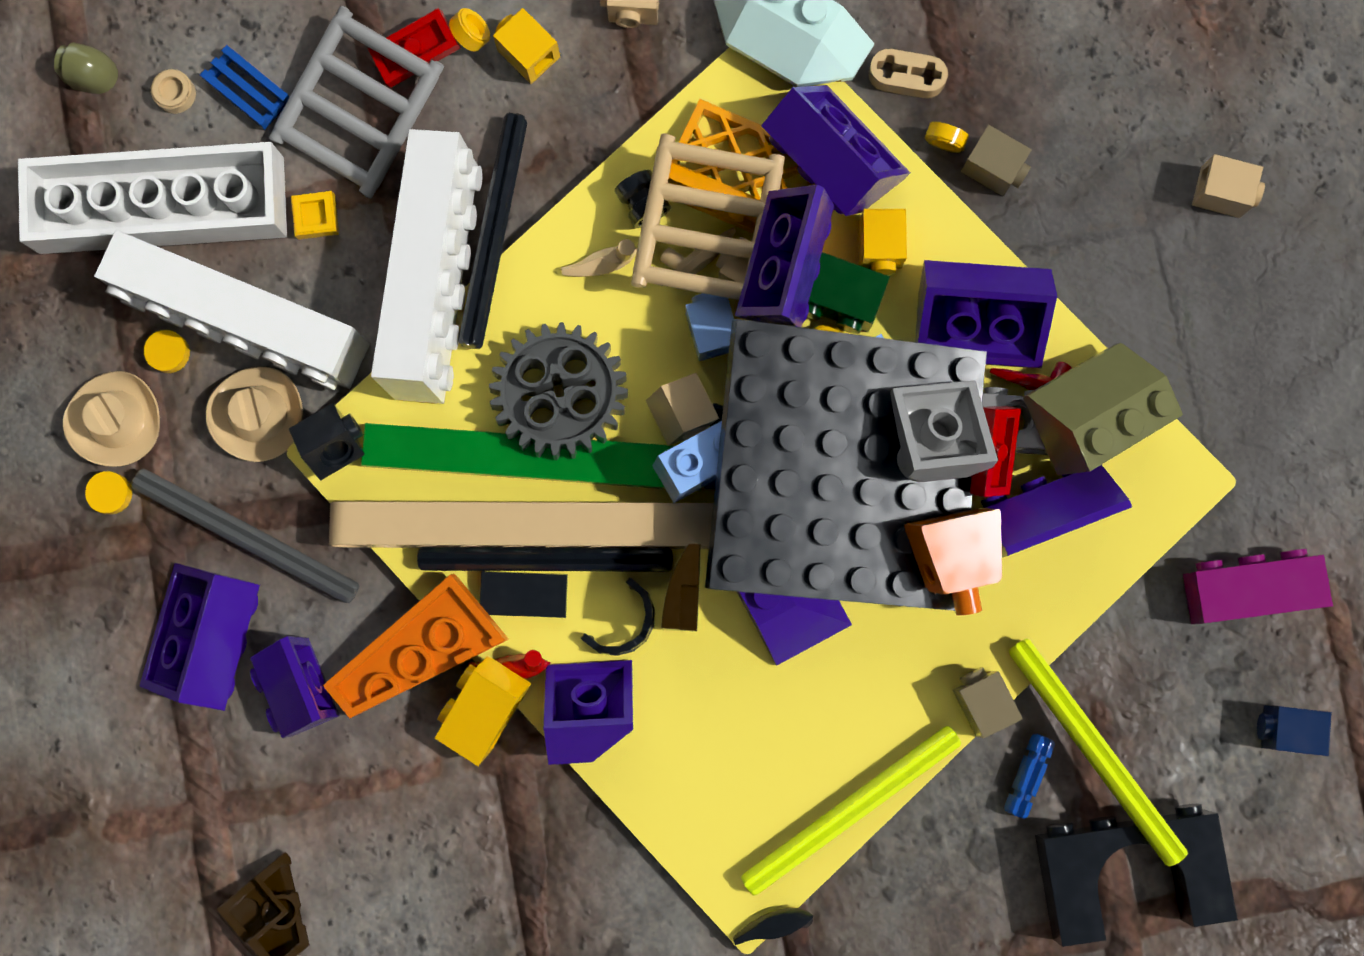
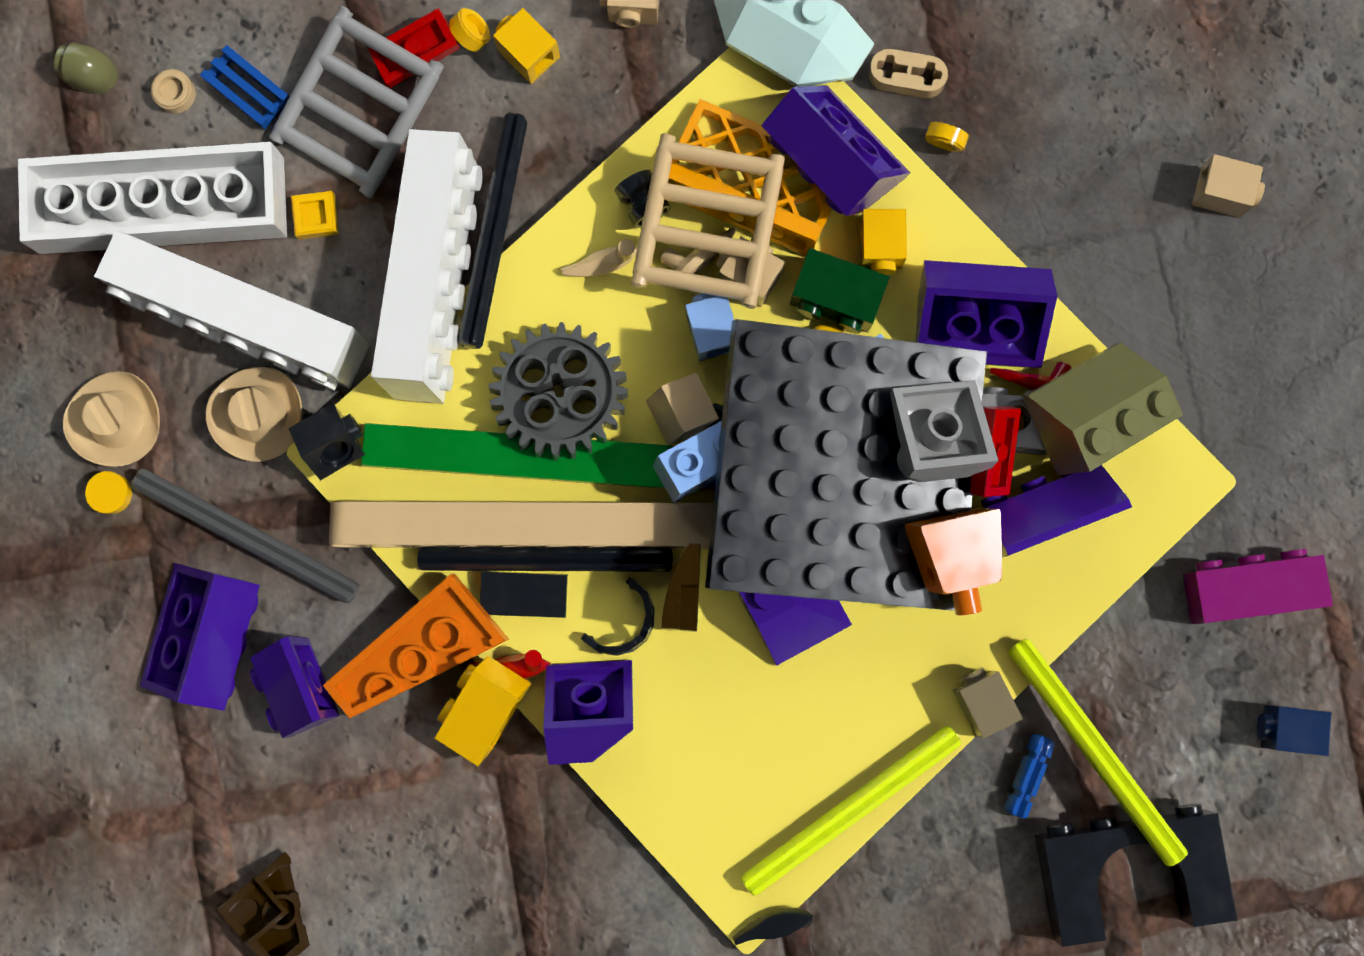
(166, 351): yellow tile -> none
(786, 256): dark purple slope -> none
(997, 161): dark tan brick -> none

